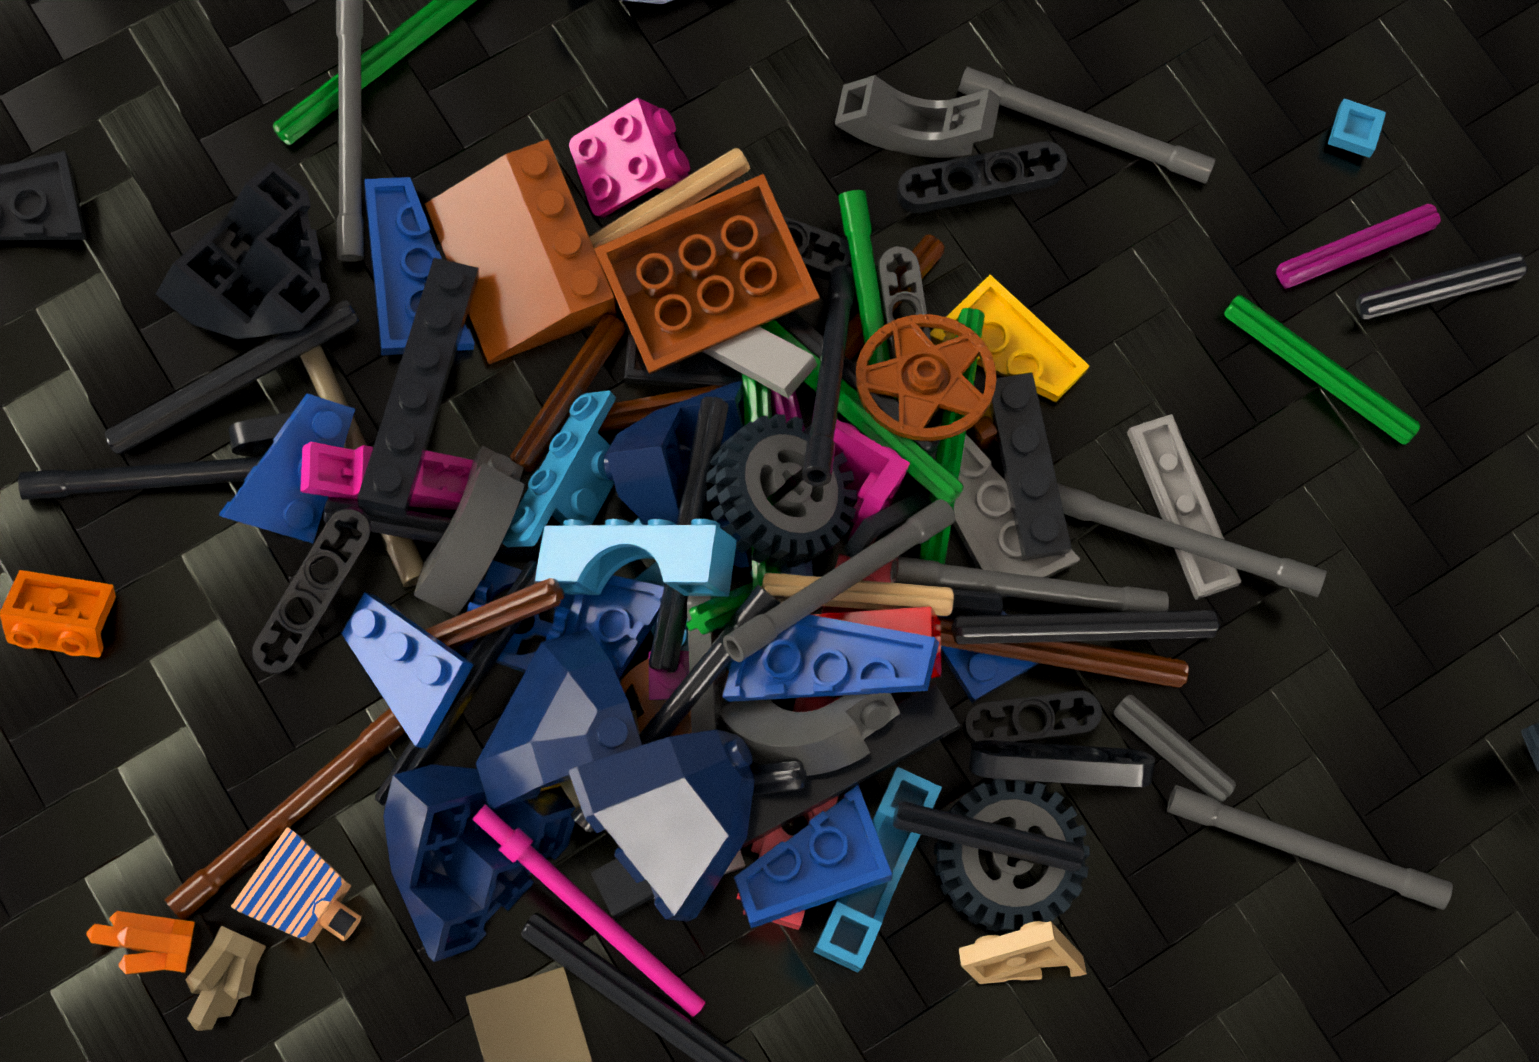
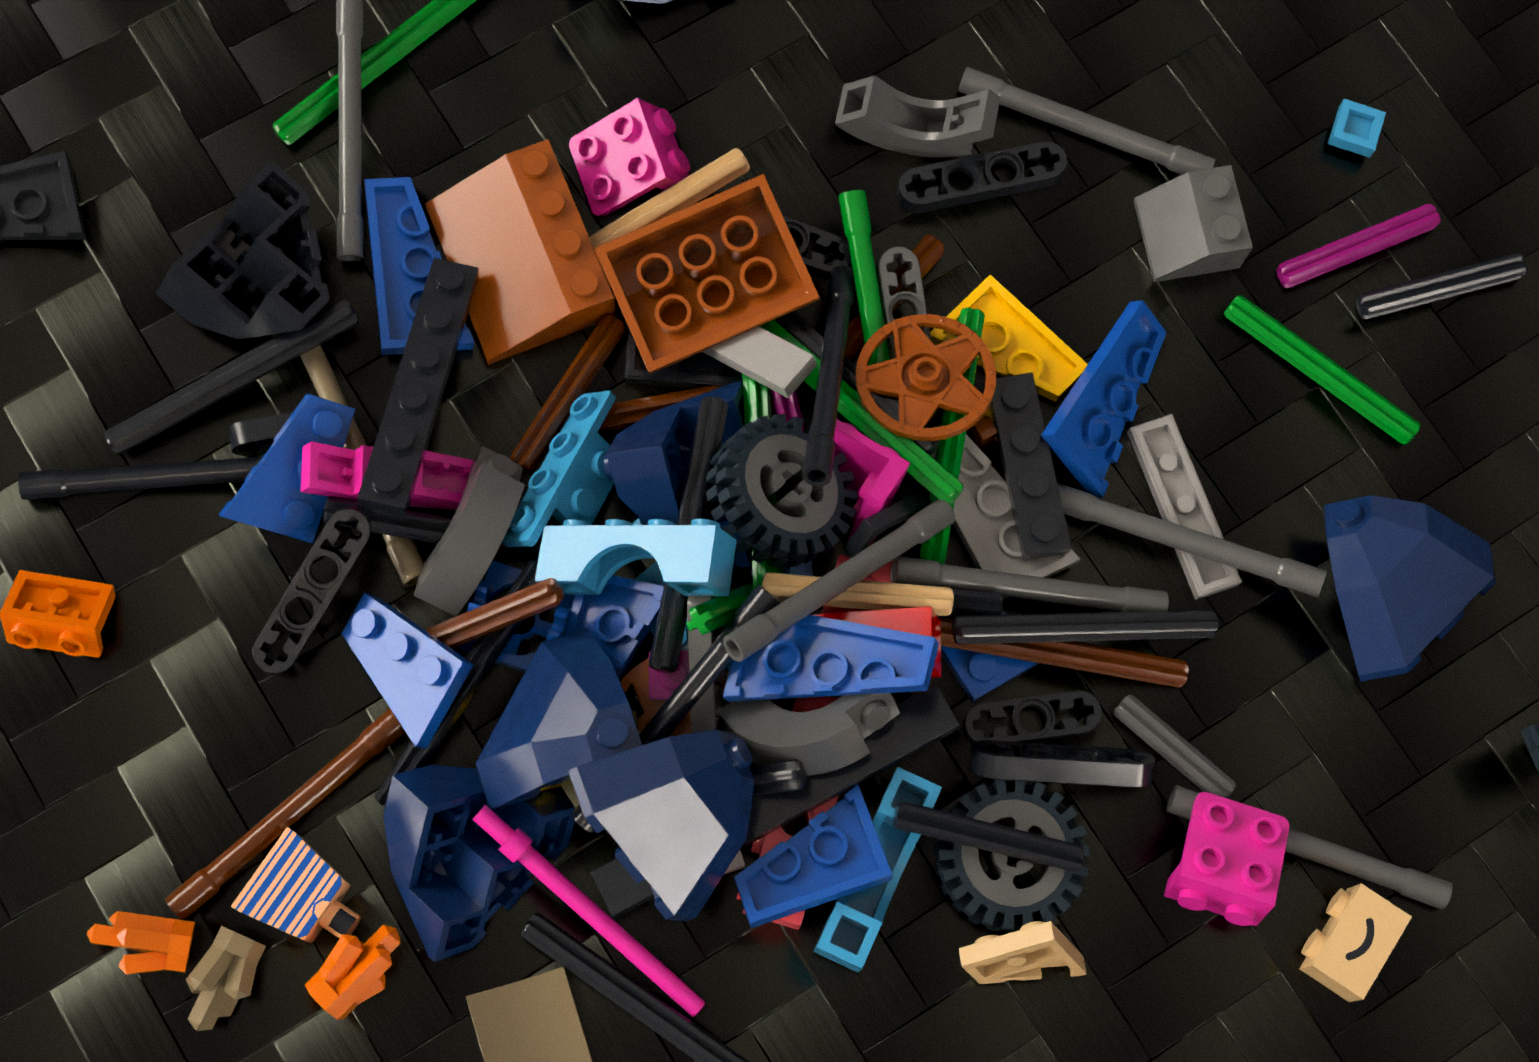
(353, 971): none -> orange rock
(1104, 398): none -> blue wing
(1194, 225): none -> dark grey slope
(1230, 860): none -> dark pink bracket
(1353, 942): none -> tan brick
(1401, 578): none -> dark blue brick

